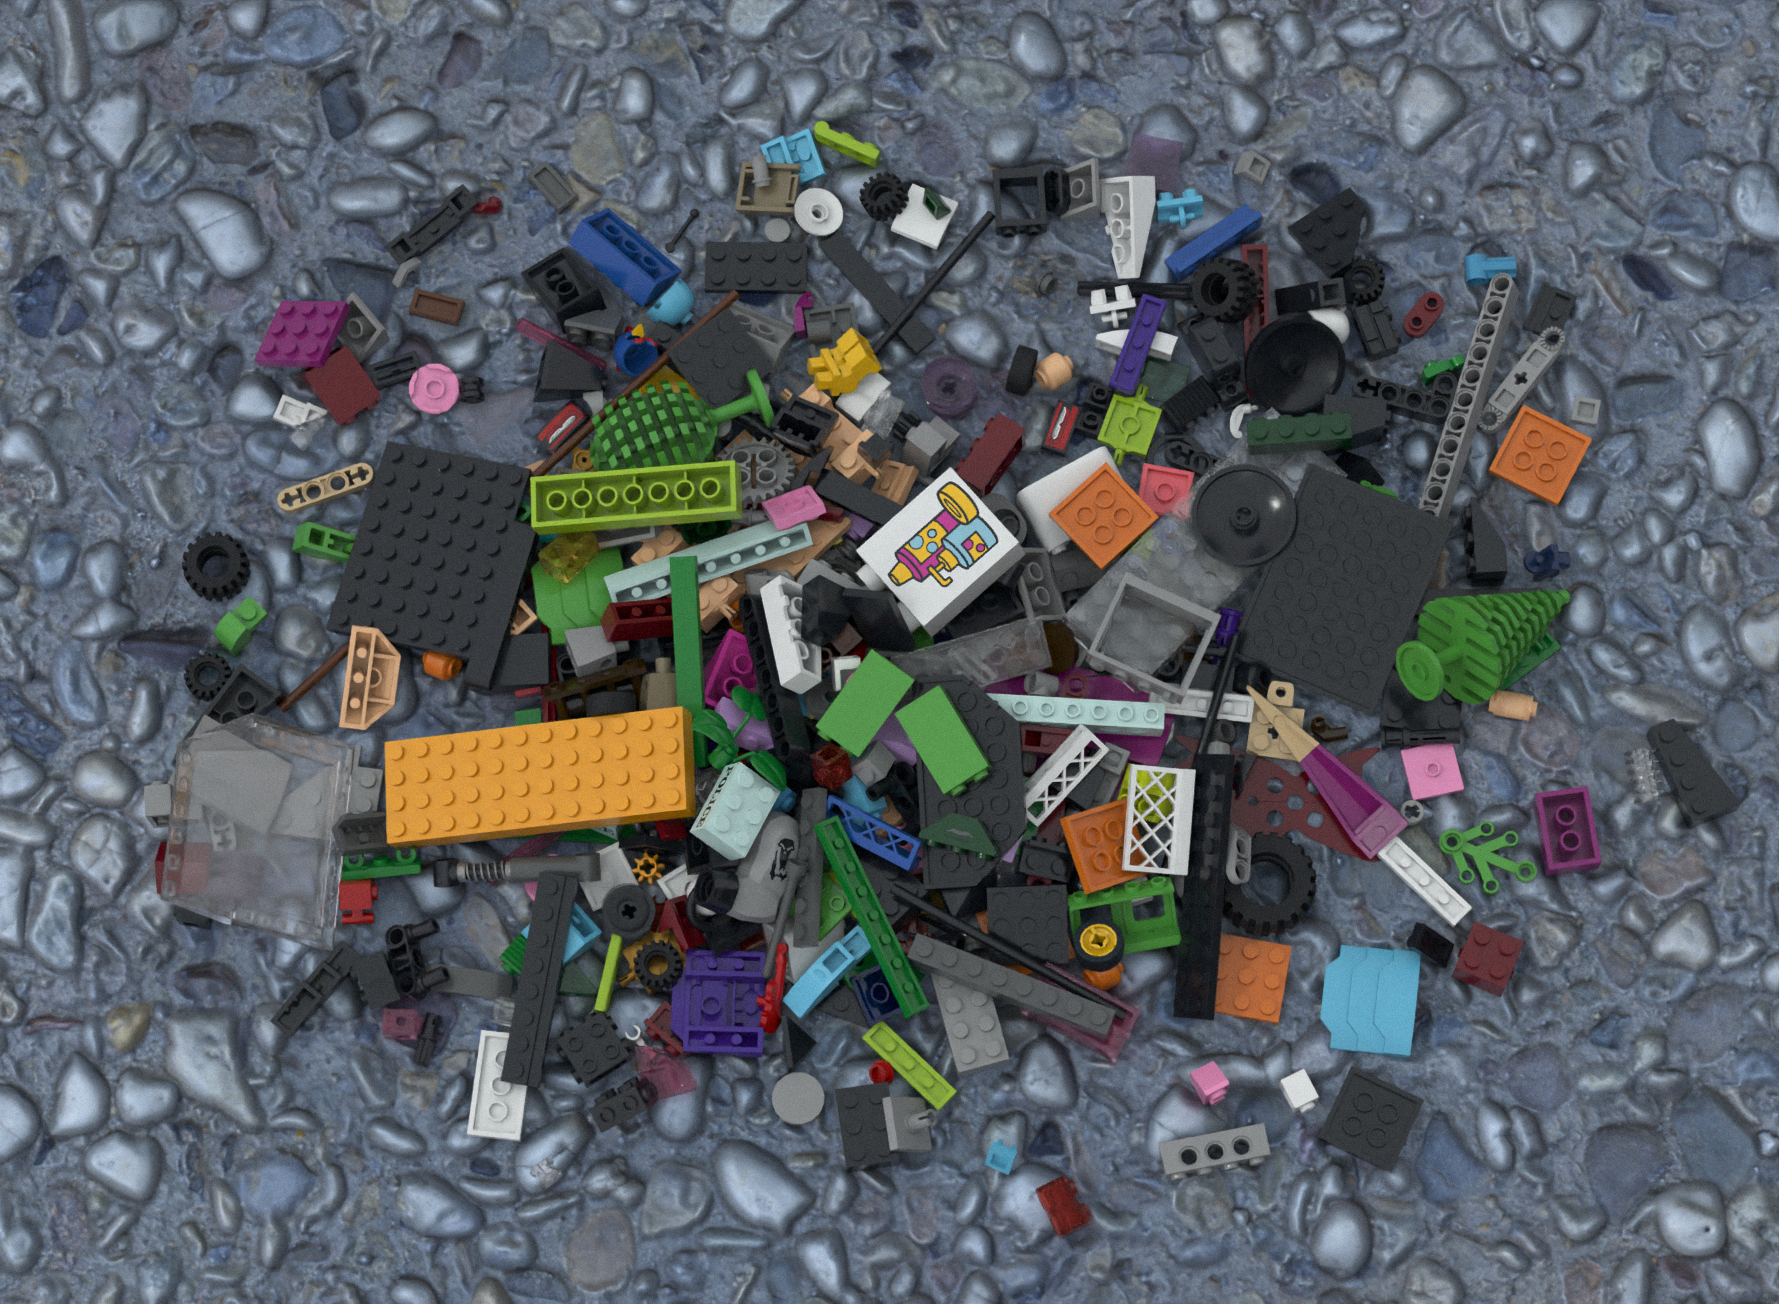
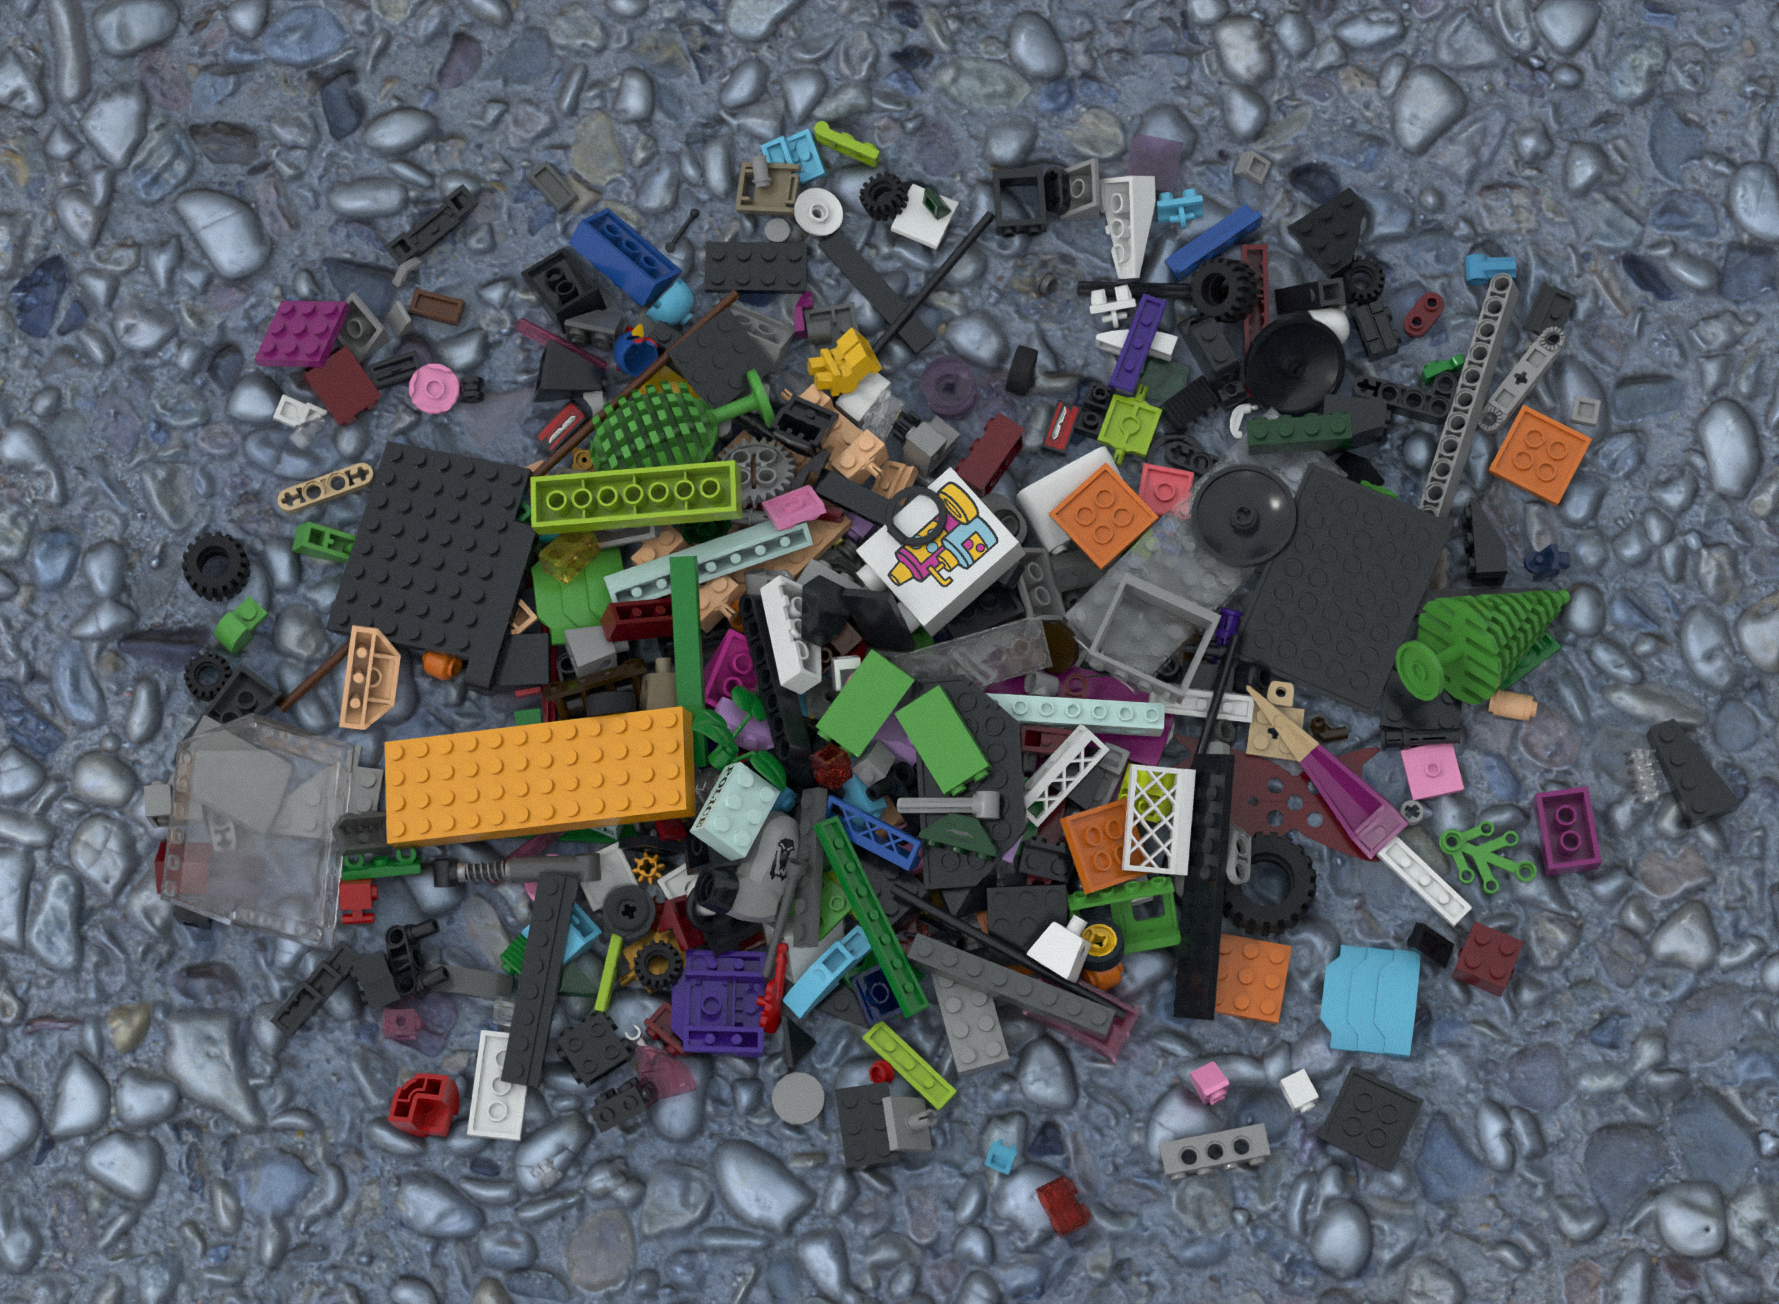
(399, 320): none -> light grey slope
(425, 1105): none -> red brick
(427, 1039): black axle -> none
(491, 207): dark red arm -> none
(875, 450): black panel -> none
(897, 534): none -> black piece
(982, 805): none -> light grey axle
(1054, 371): light nougat head -> none
(1062, 948): none -> white torso
(1243, 764): black plate -> none

